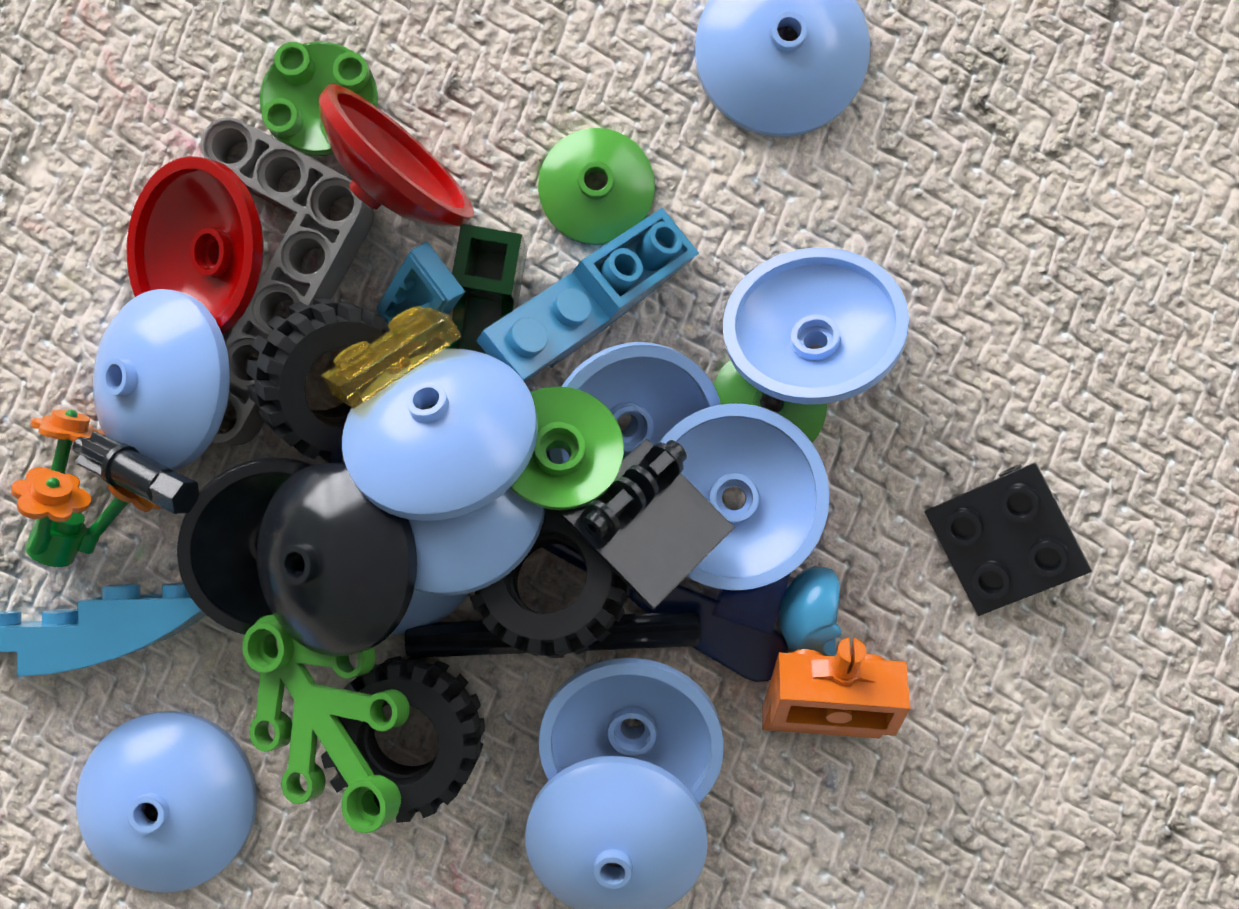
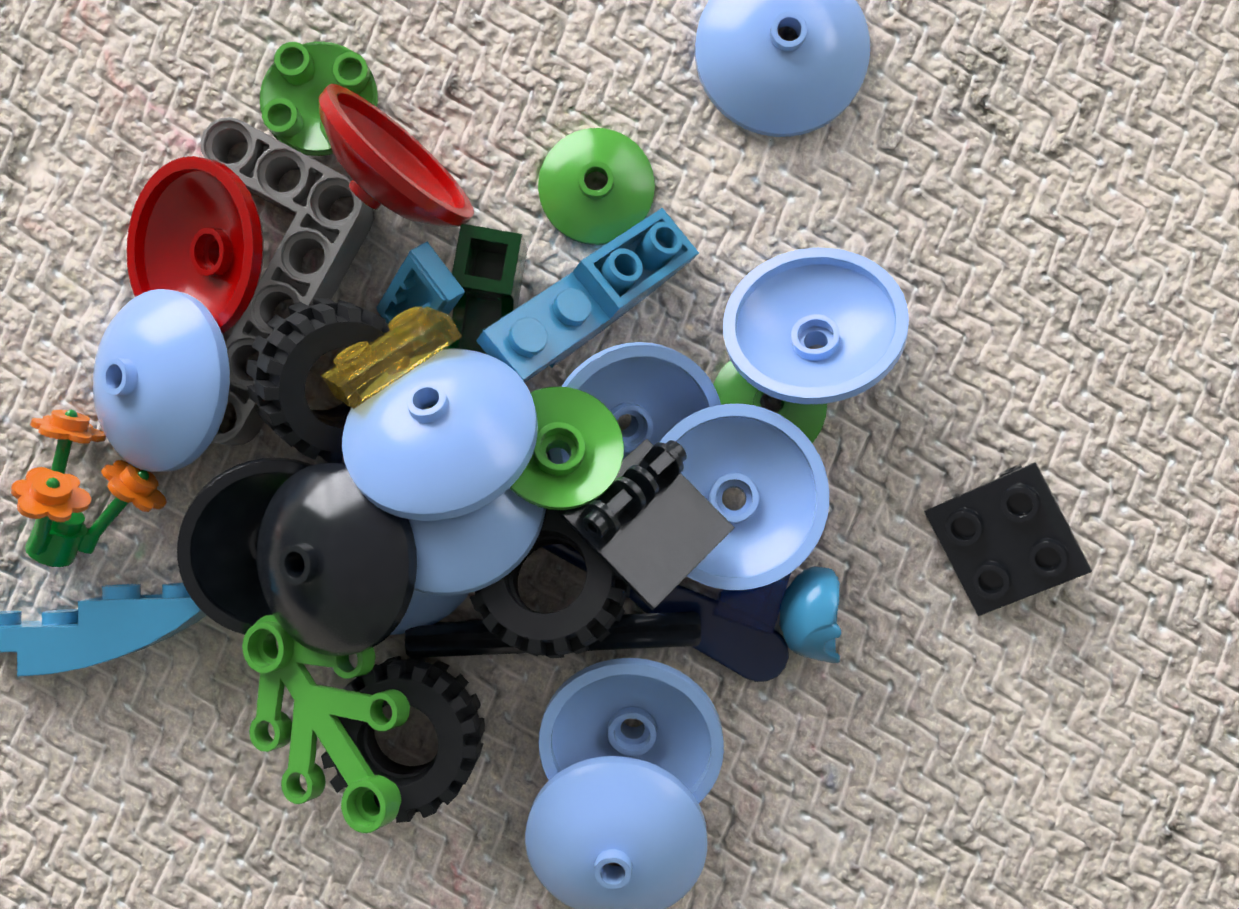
(127, 468): black piece -> none
(194, 781): light blue dish -> none
(837, 694): orange plate -> none

